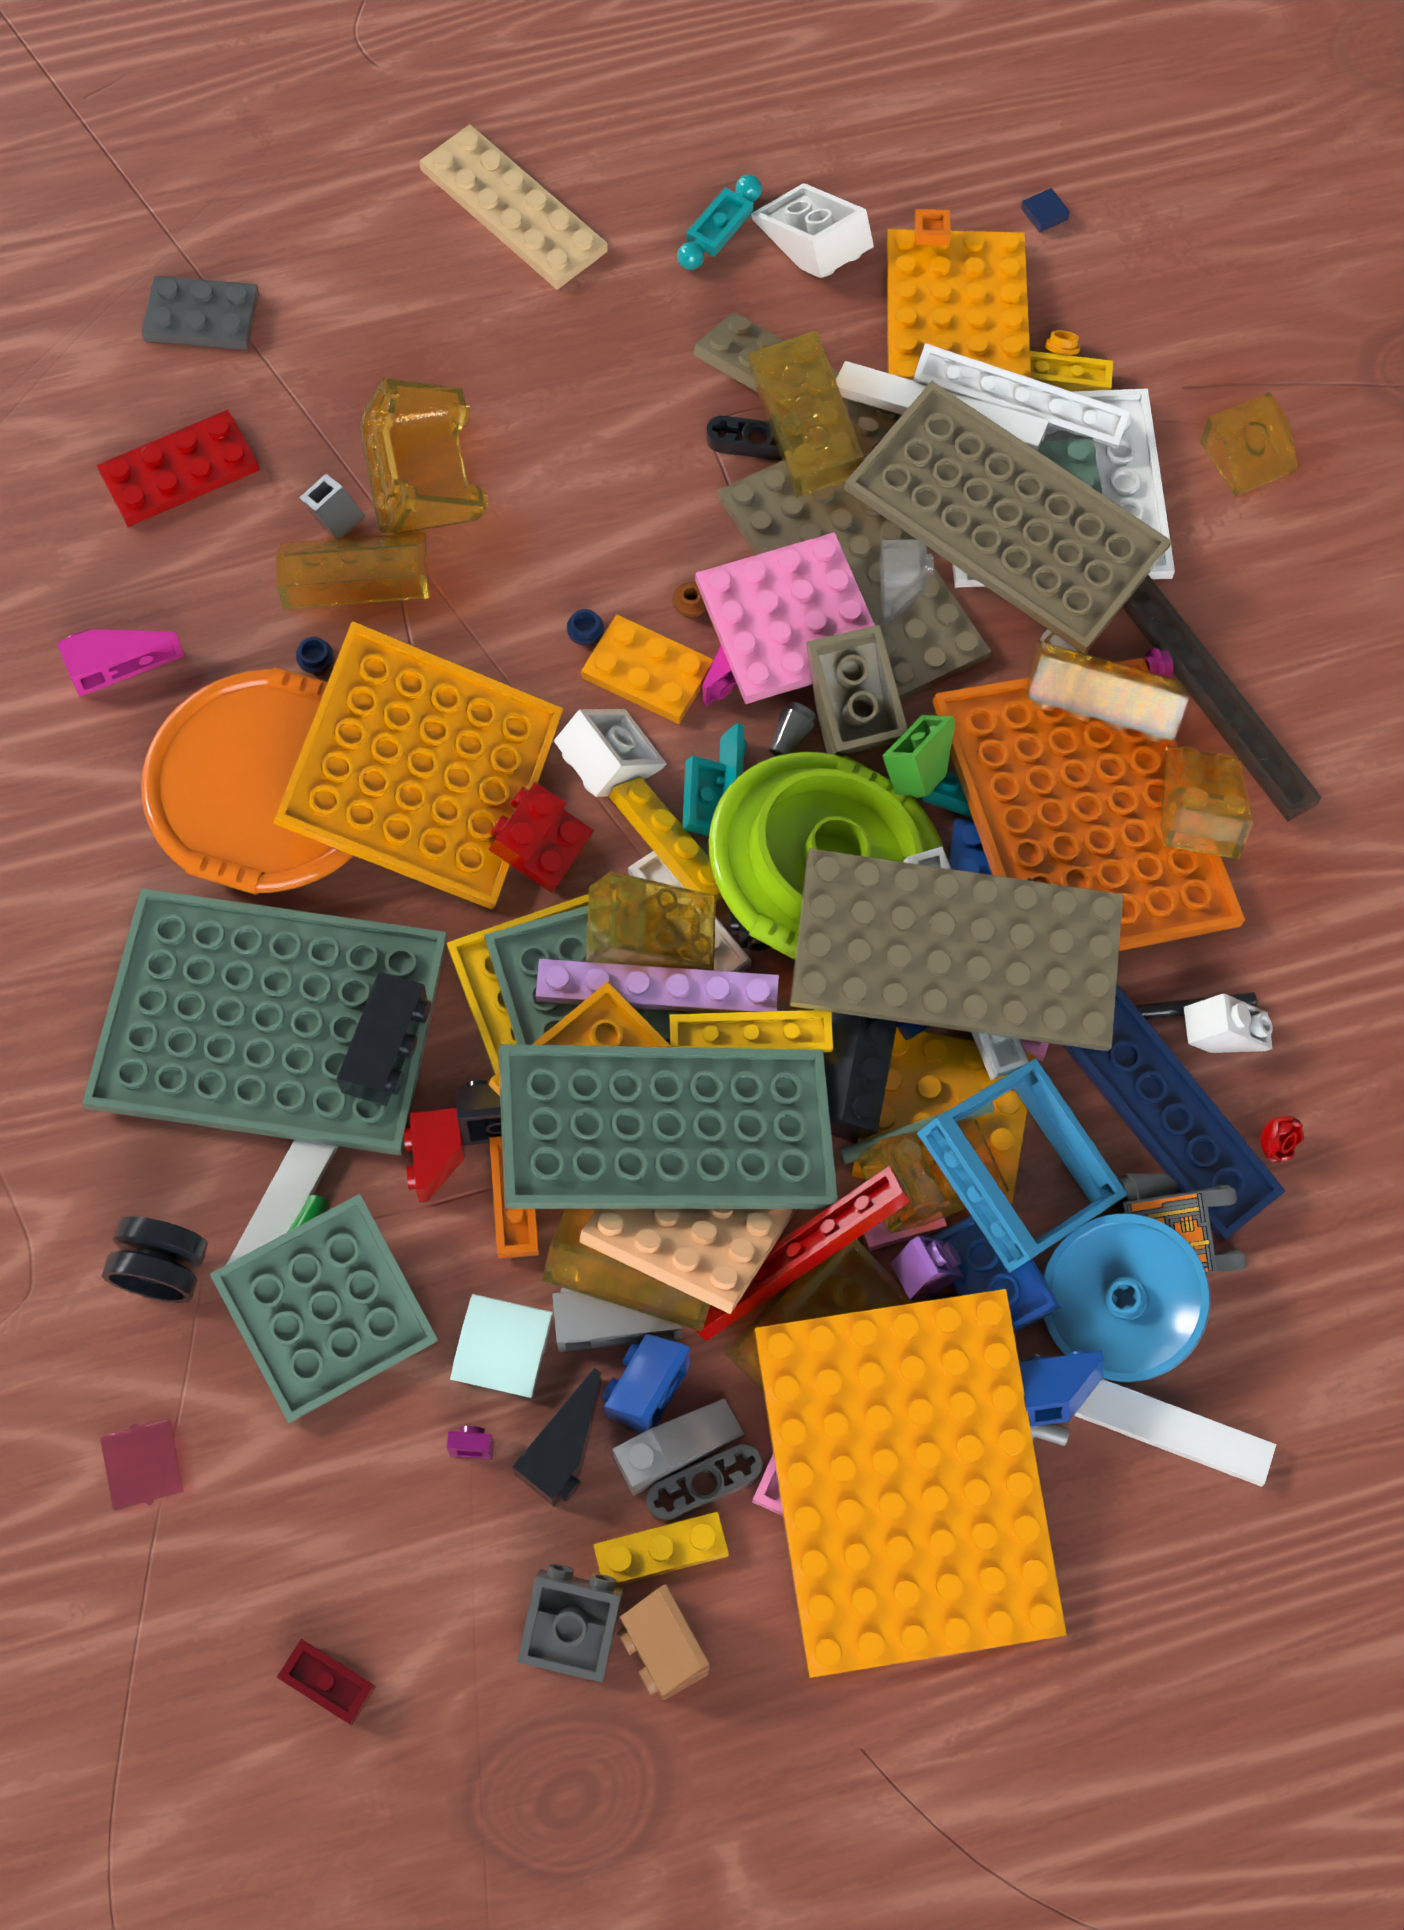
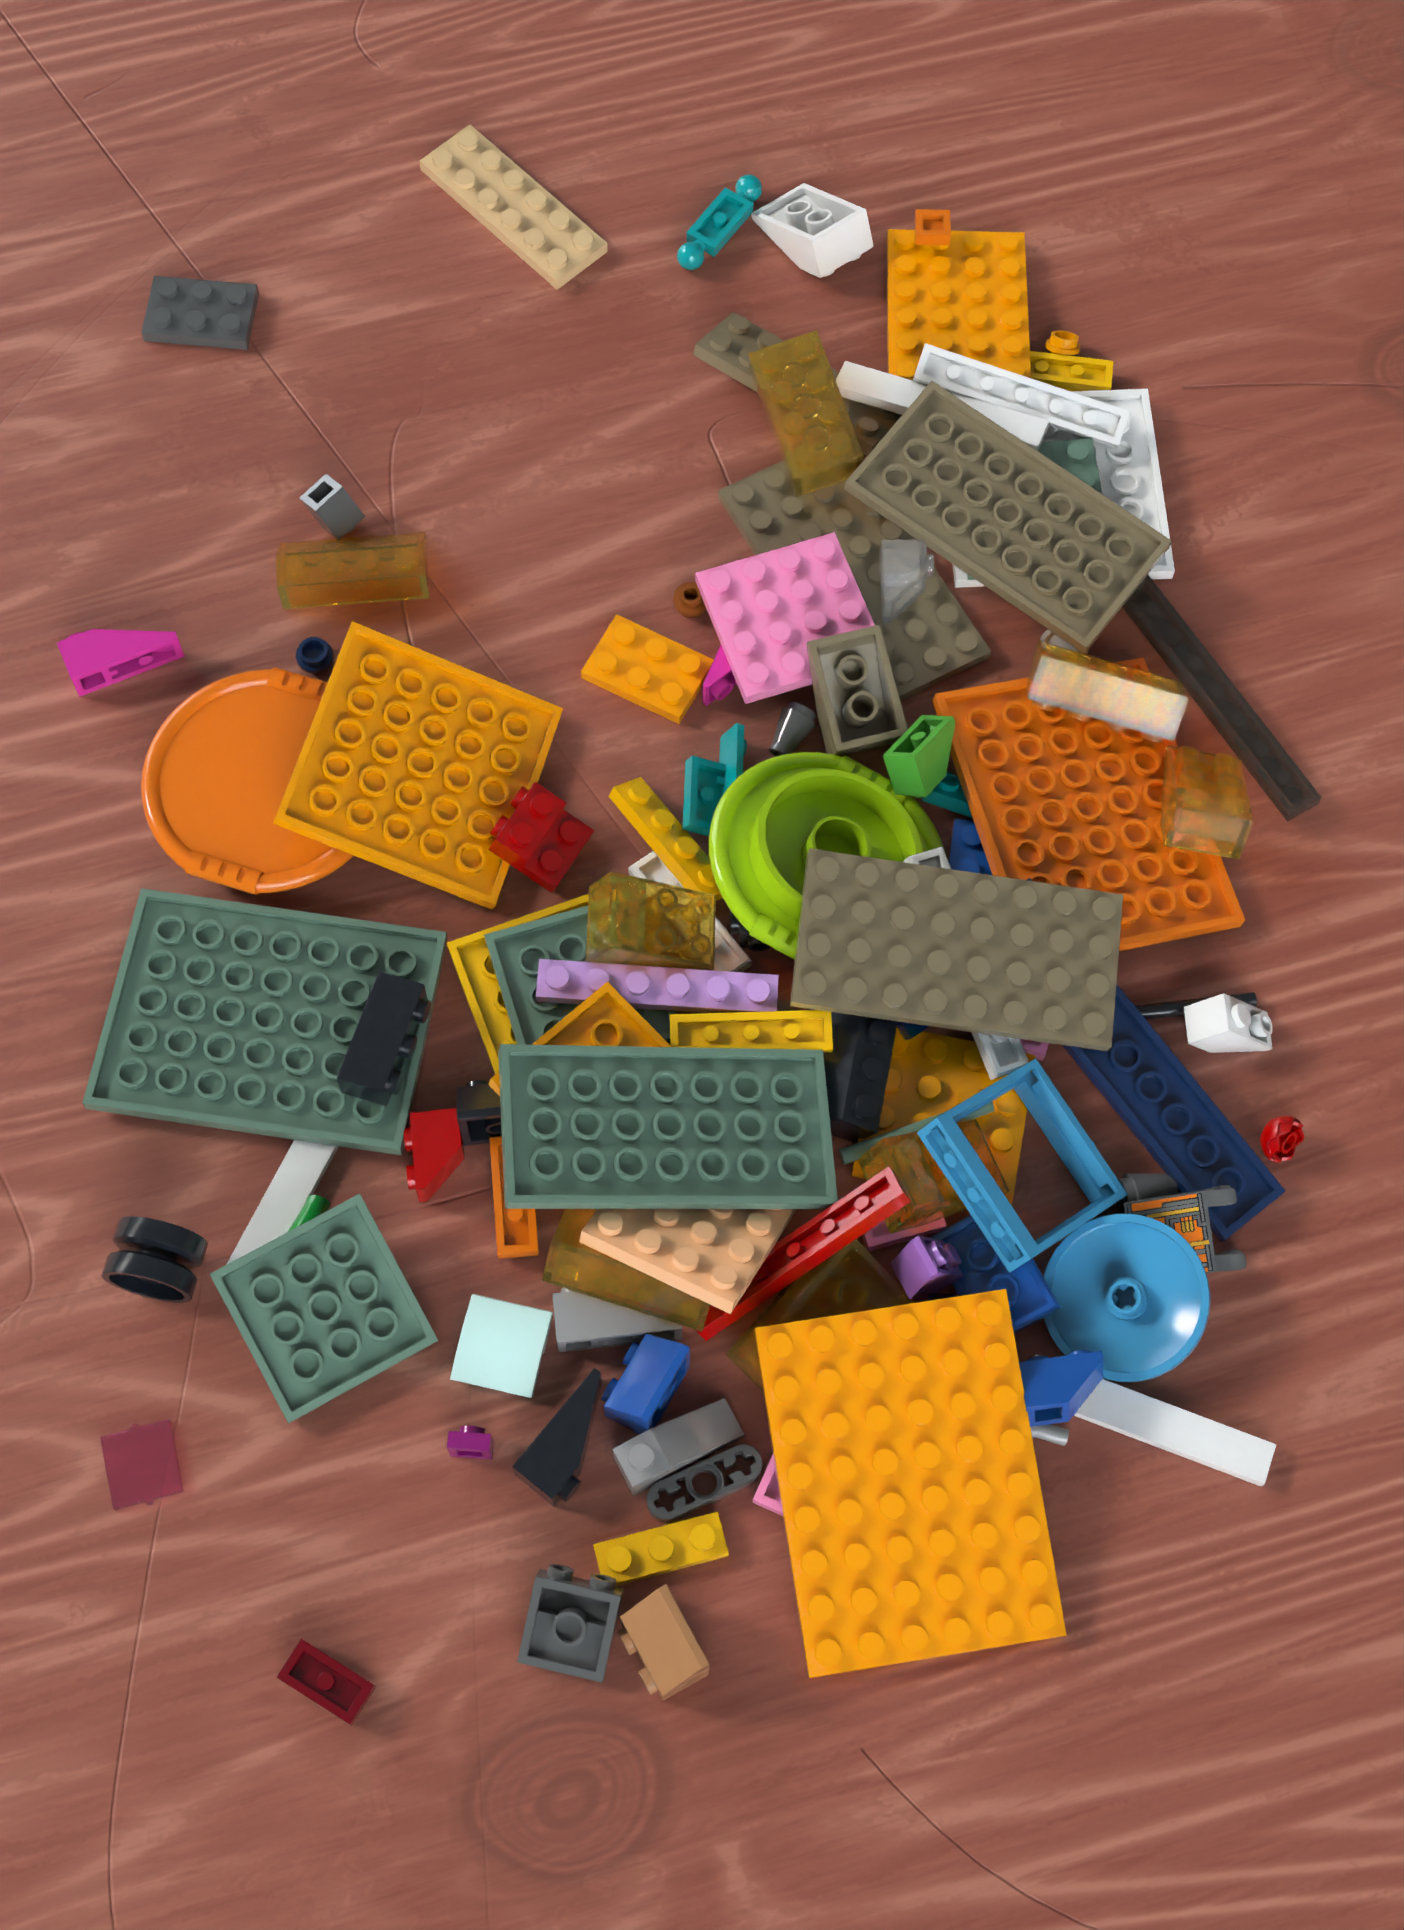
(177, 468): red plate -> none
(418, 458): clear yellow windscreen -> none
(585, 627): dark blue plate -> none
(607, 749): white slope -> none
(745, 447): black beam -> none
(1045, 210): dark blue tile -> none
(1159, 662): magenta plate -> none
(1250, 443): clear yellow slope -> none

